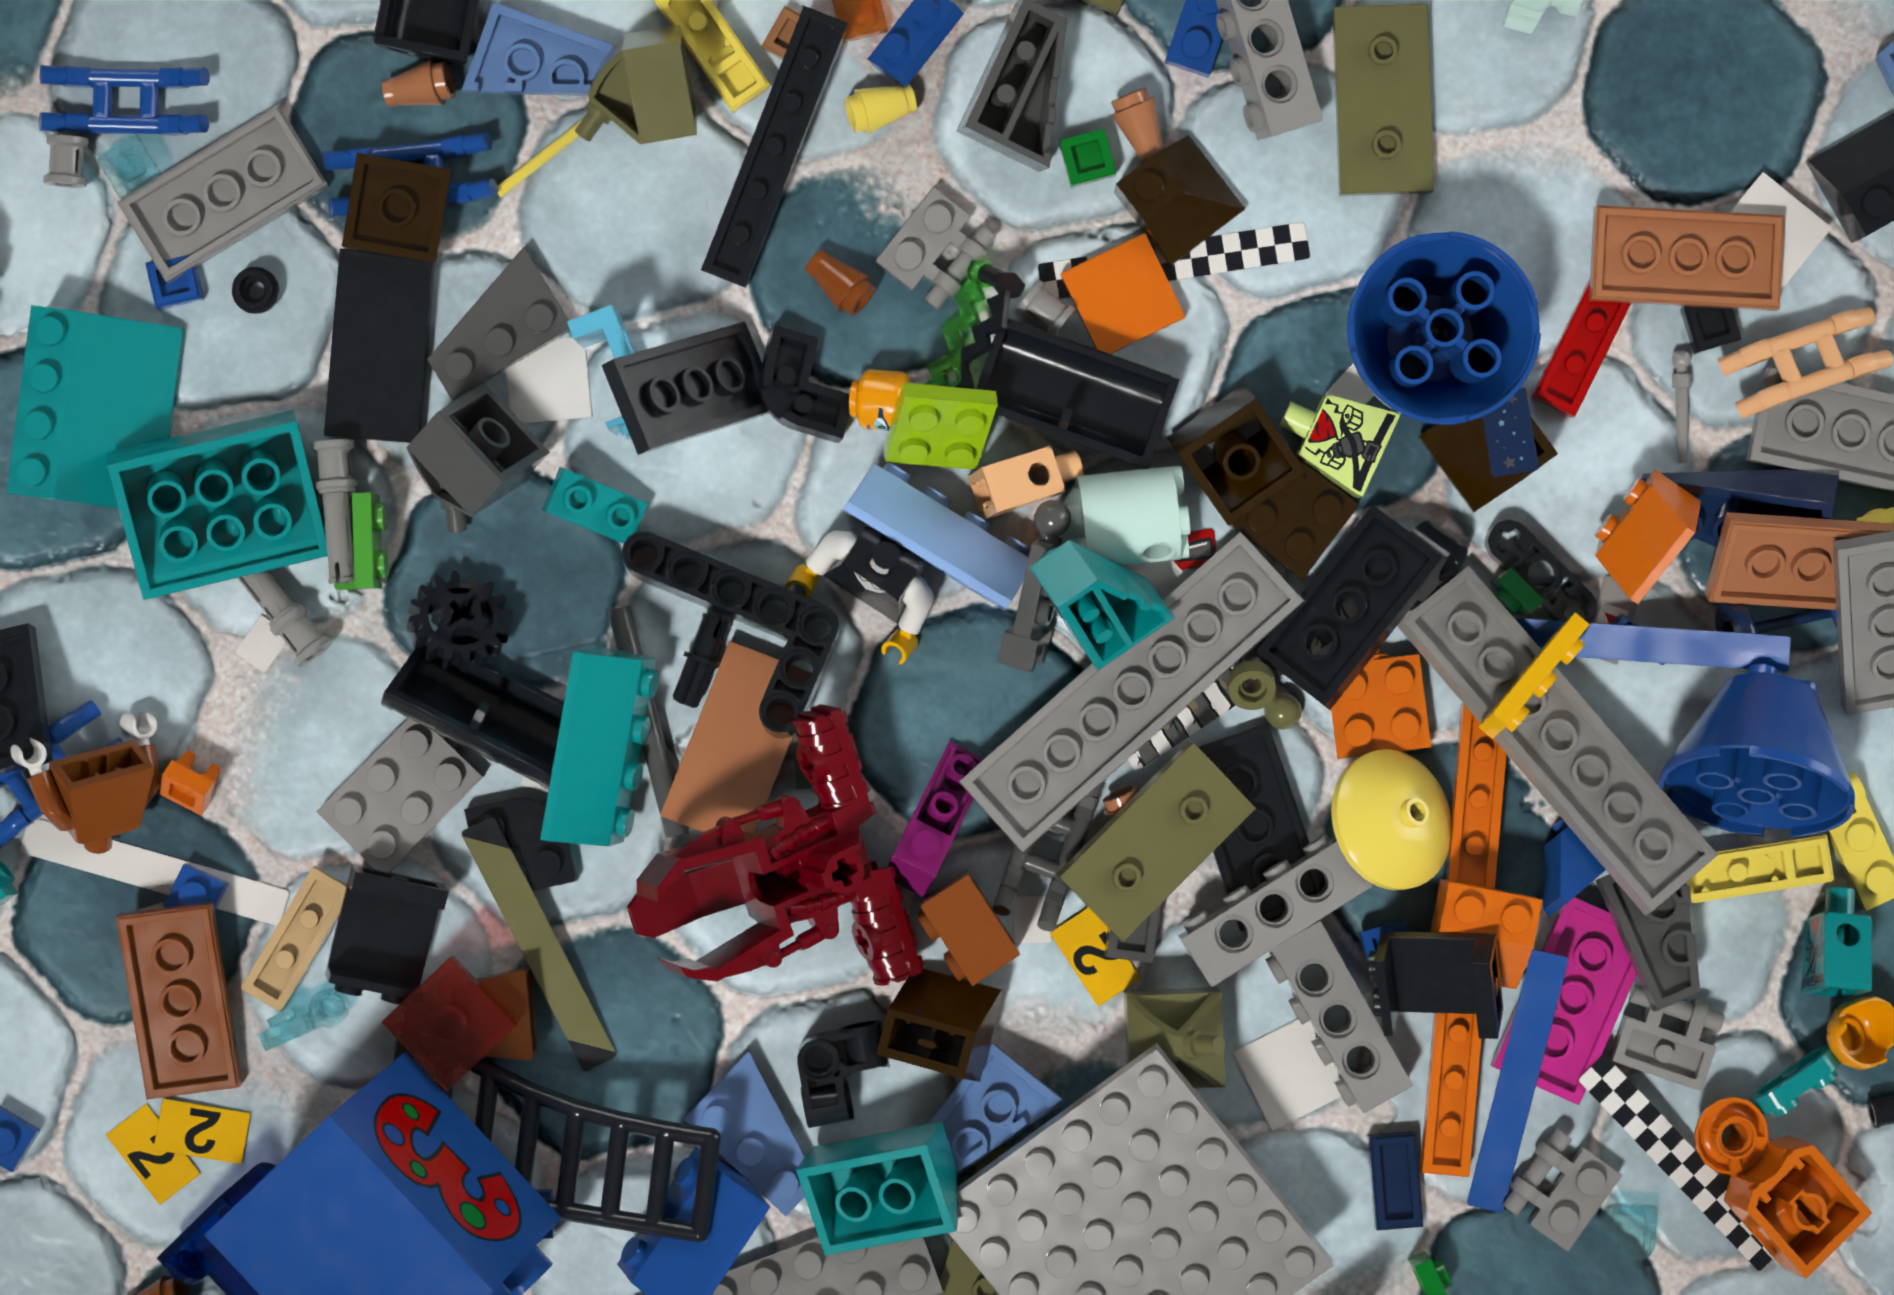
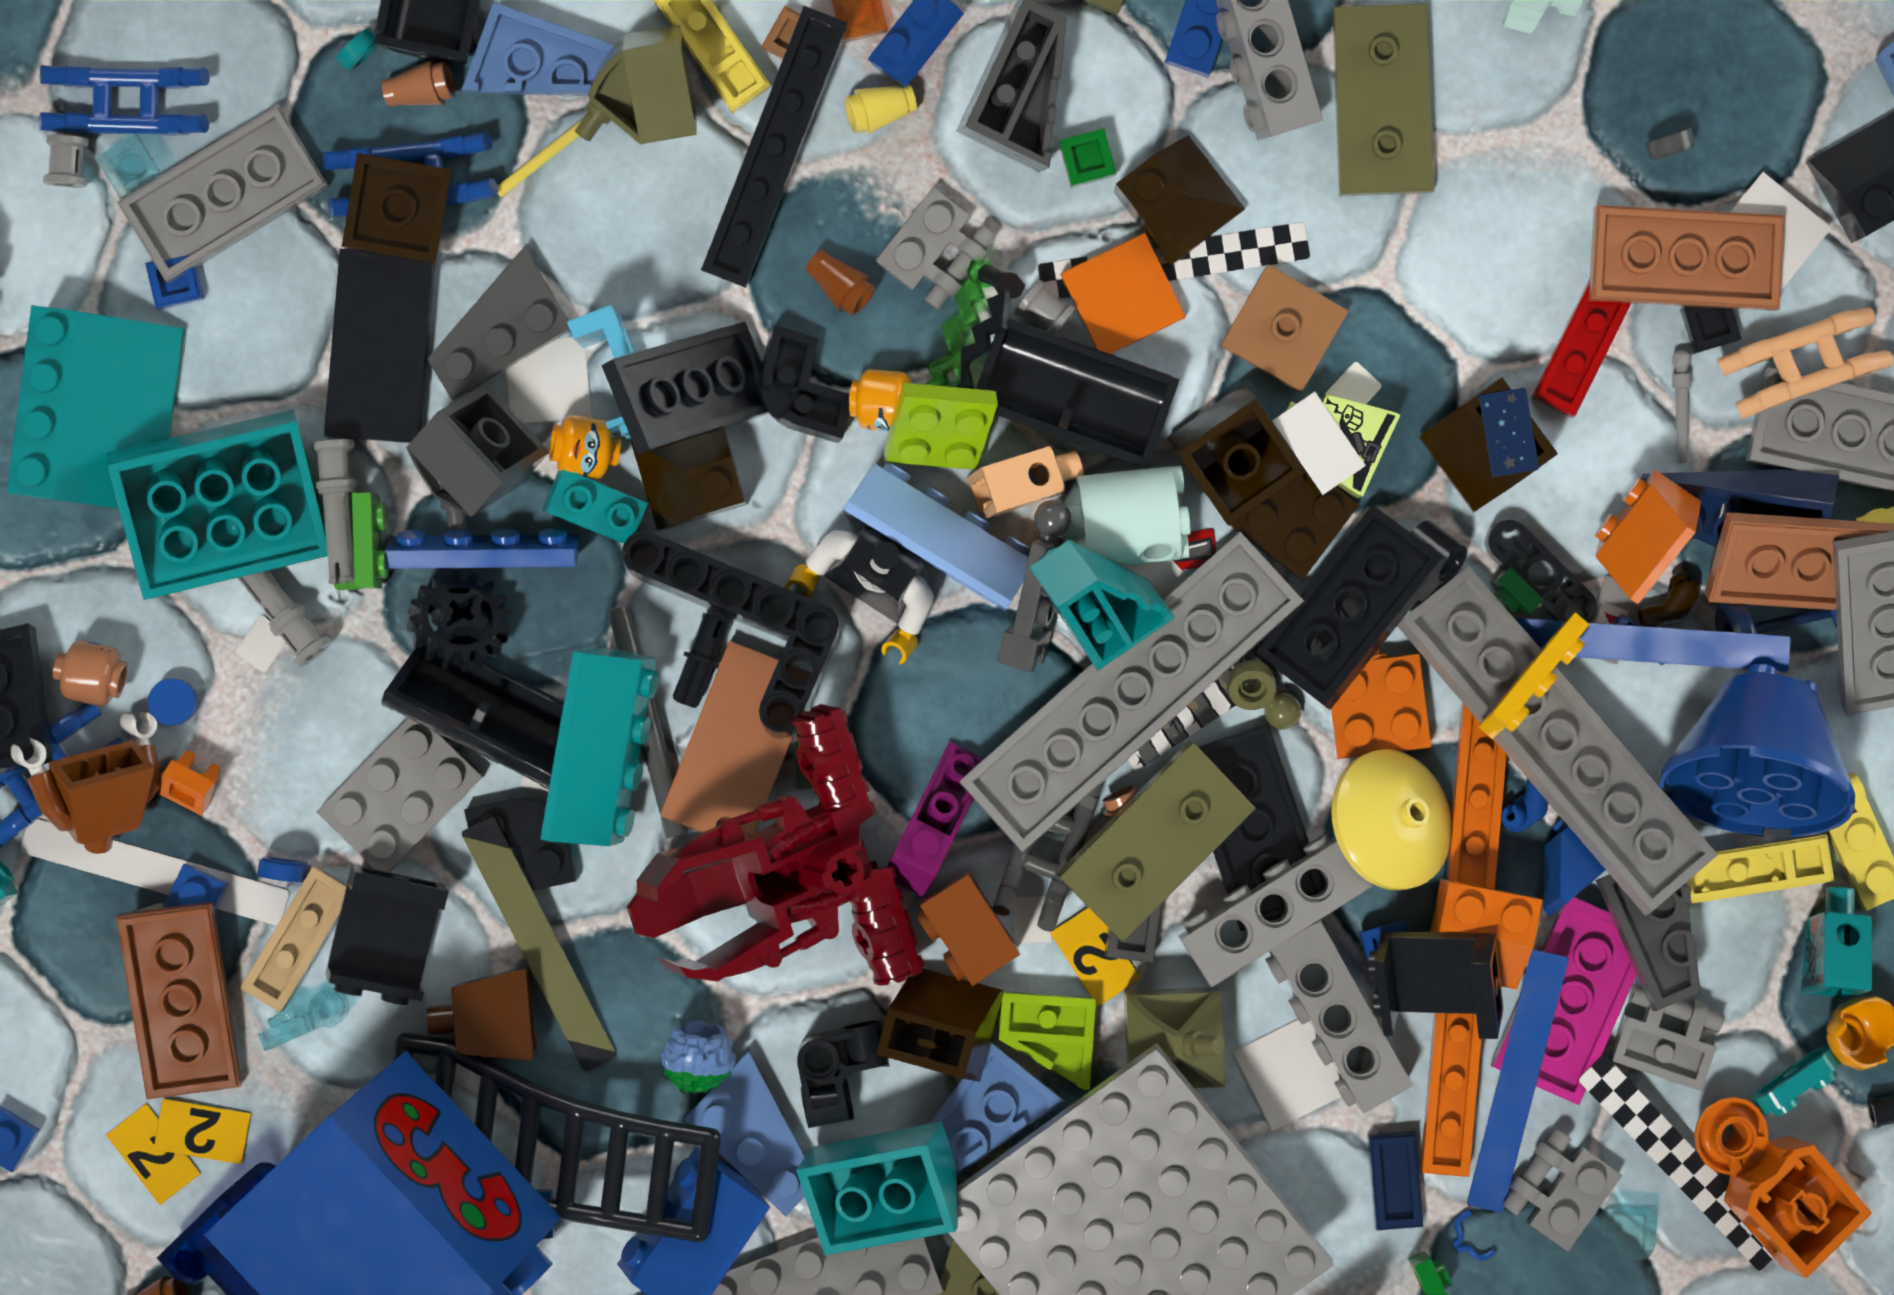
(91, 673): none -> nougat head
(173, 702): none -> blue tile
(245, 280): black plate -> none
(283, 869): none -> blue tile
(357, 50): none -> teal tile
(449, 1023): clear red plate -> none
(499, 550): none -> blue plate
(584, 446): none -> light orange head
(691, 479): none -> dark brown slope
(698, 1057): none -> medium blue piece
(1051, 1031): none -> lime wing
(1139, 122): nougat cone -> none
(1284, 328): none -> medium nougat plate
(1318, 443): none -> white sticker
(1460, 1236): none -> blue piece
(1483, 320): blue cone -> none
(1524, 810): none -> blue arm
(1670, 144): none -> dark grey tile
(1677, 604): none -> dark brown arm

